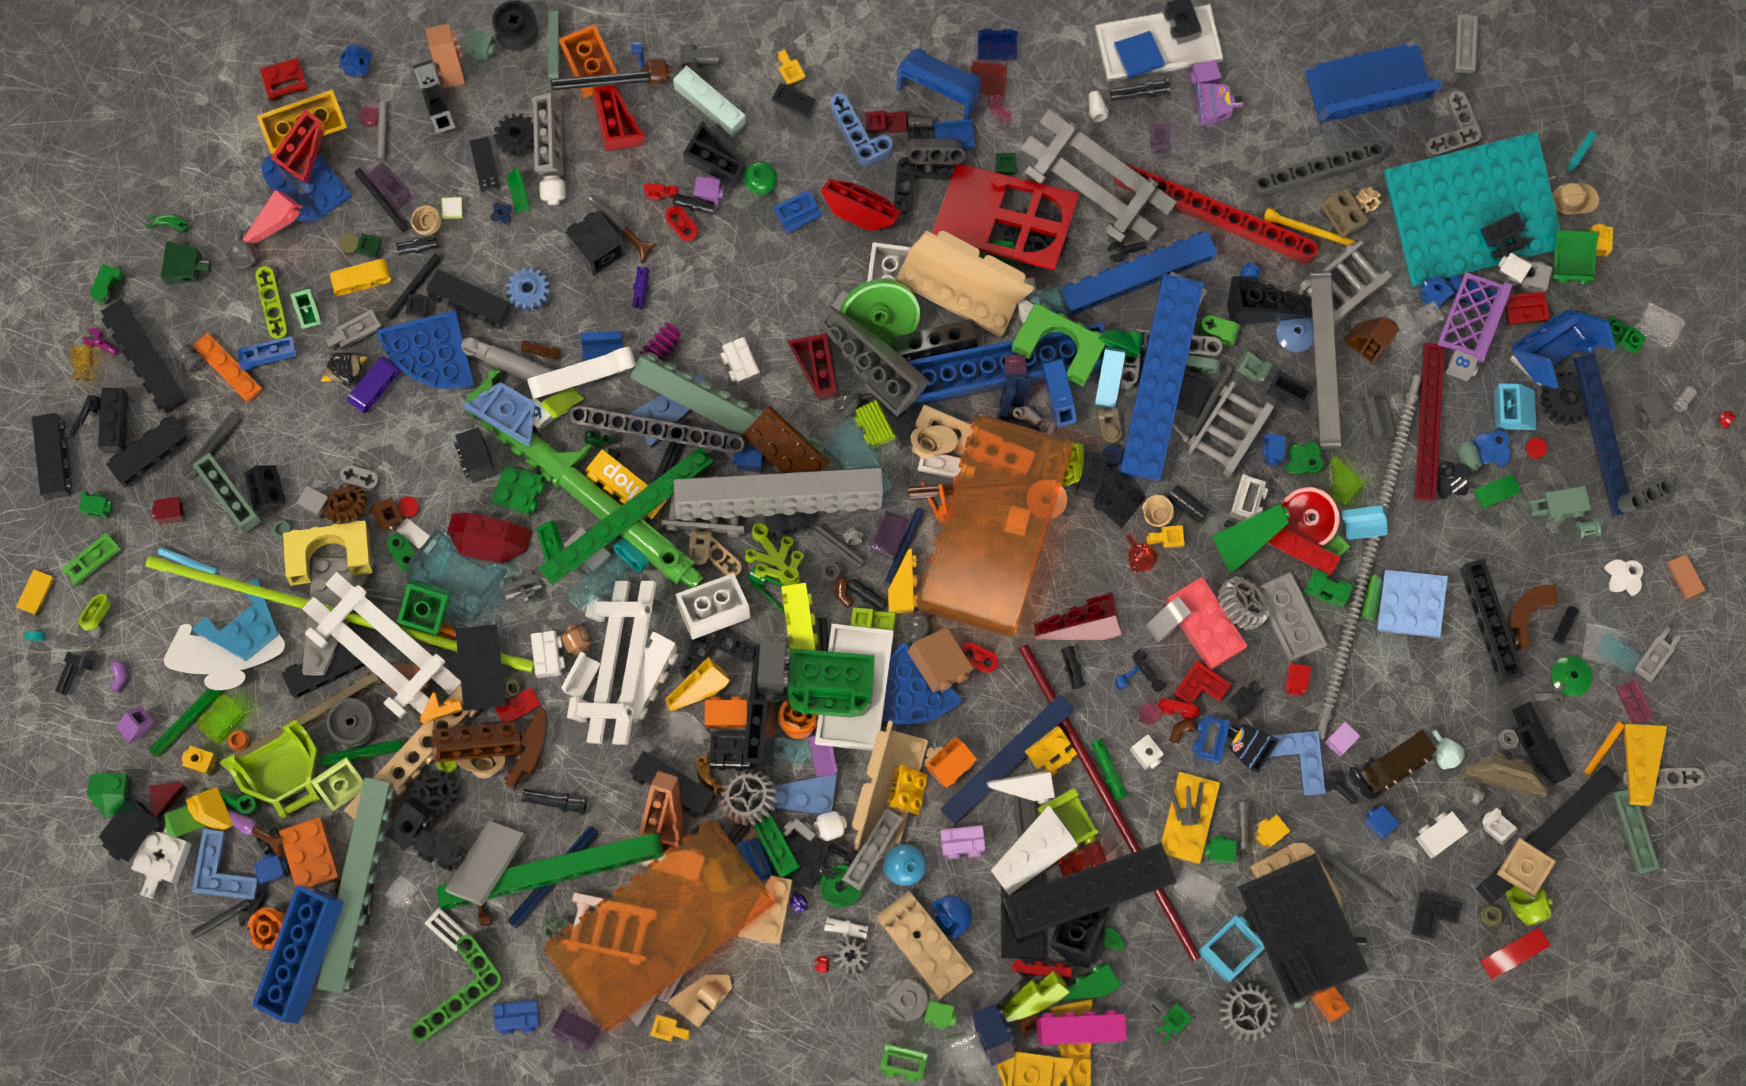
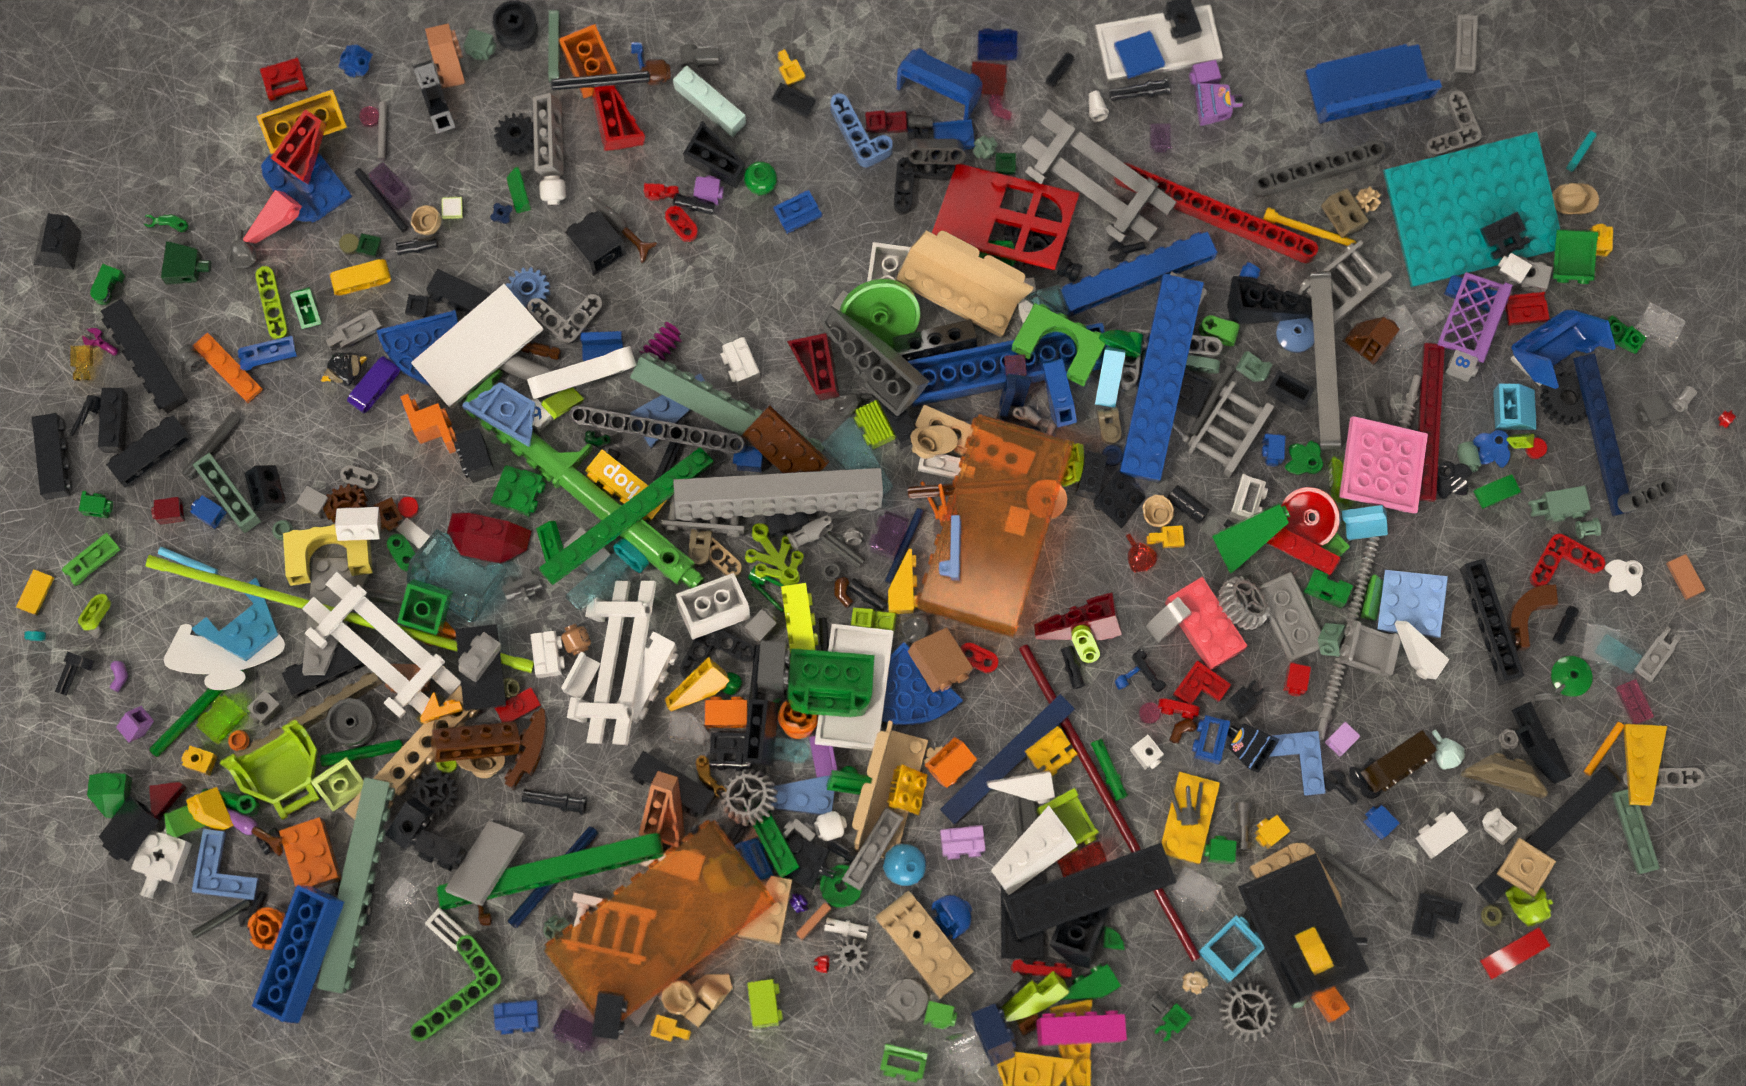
(57, 242): none -> black slope
(207, 511): none -> blue brick
(264, 699): none -> light grey brick
(271, 869): blue brick -> none
(358, 523): none -> white brick
(412, 286): black bar -> none
(429, 423): none -> orange bracket
(477, 346): none -> white tile
(479, 657): none -> light grey brick
(484, 164): black hinge -> none
(562, 324): none -> light grey beam
(609, 1014): none -> black piece
(640, 287): dark purple pin -> none
(678, 997): none -> tan hair
(733, 685): none -> green piece
(761, 626): none -> light grey brick
(764, 1004): none -> lime container
(810, 532): none -> light grey piece
(813, 921): none -> nougat tile
(847, 780): none -> green tile
(859, 205): red wedge -> none
(952, 567): none -> medium blue hinge
(985, 147): none -> sand green gear
(1059, 69): none -> black axle
(1069, 270): none -> black wheel
(1086, 645): none -> lime plate
(1194, 982): none -> tan plant
(1314, 950): none -> yellow slope
(1330, 639): none -> sand green bracket
(1369, 649): none -> light grey panel
(1383, 465): none -> bright pink plate
(1421, 653): none -> white slope
(1435, 290): blue brick -> none
(1521, 440): none -> lime slope
(1564, 552): none -> red beam

